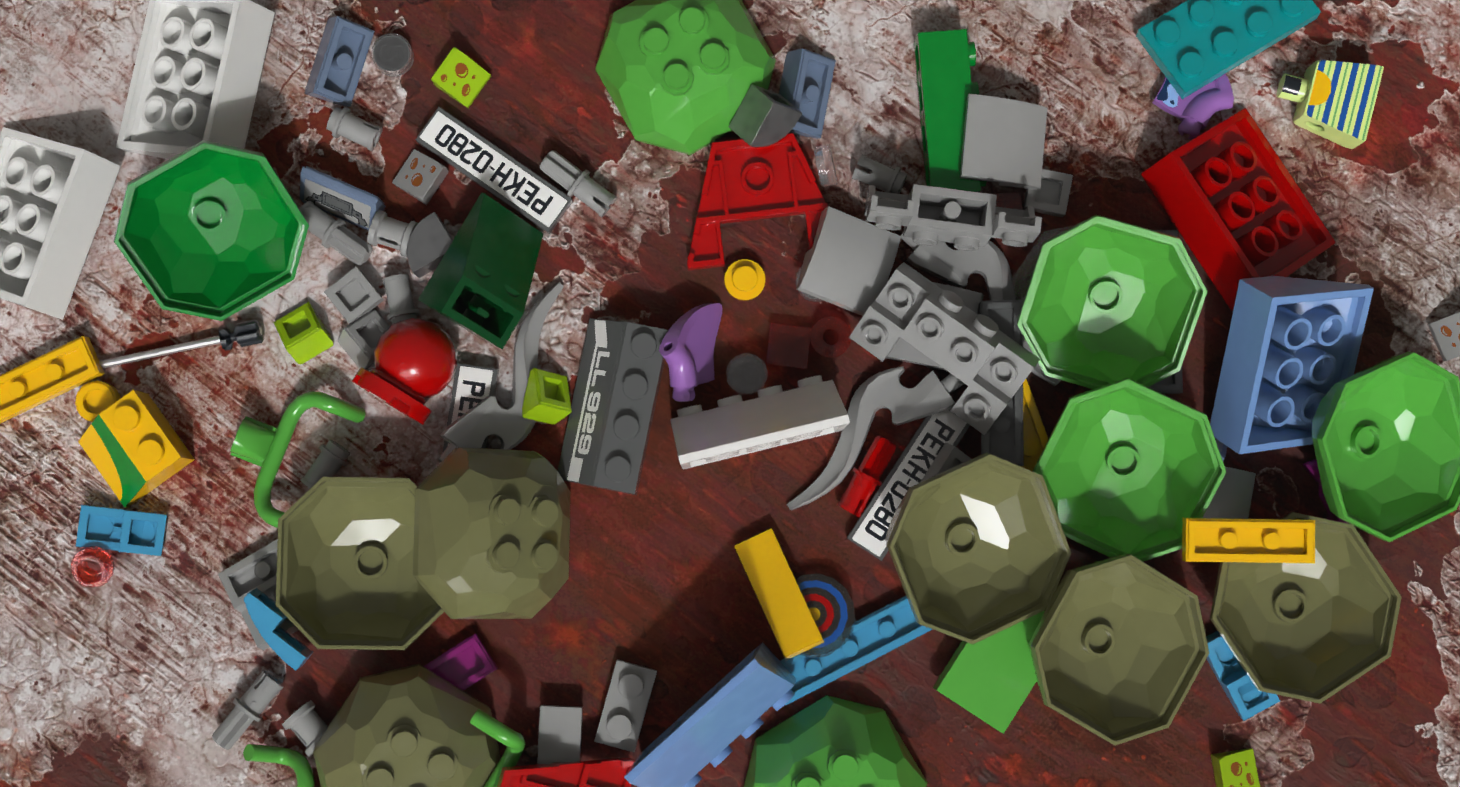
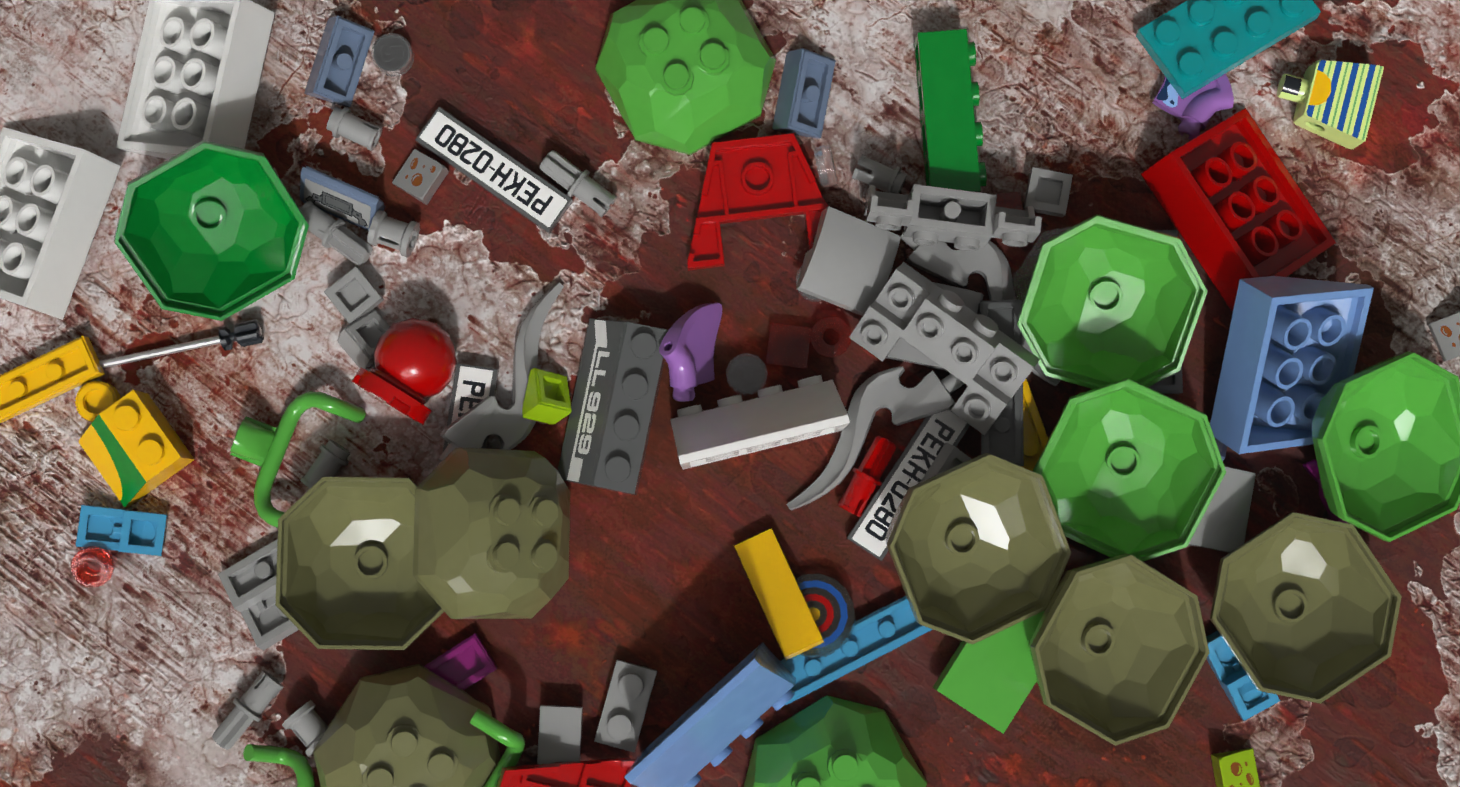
(268, 619): dark azure slope -> none
(303, 333): lime slope -> none
(399, 298): light grey pin -> none
(427, 245): flat silver brick -> none
(460, 77): lime slope -> none
(486, 272): dark green slope -> none
(744, 279): yellow plate -> none
(764, 117): flat silver brick -> none
(1003, 141): light grey slope -> none
(1248, 540): yellow tile -> none

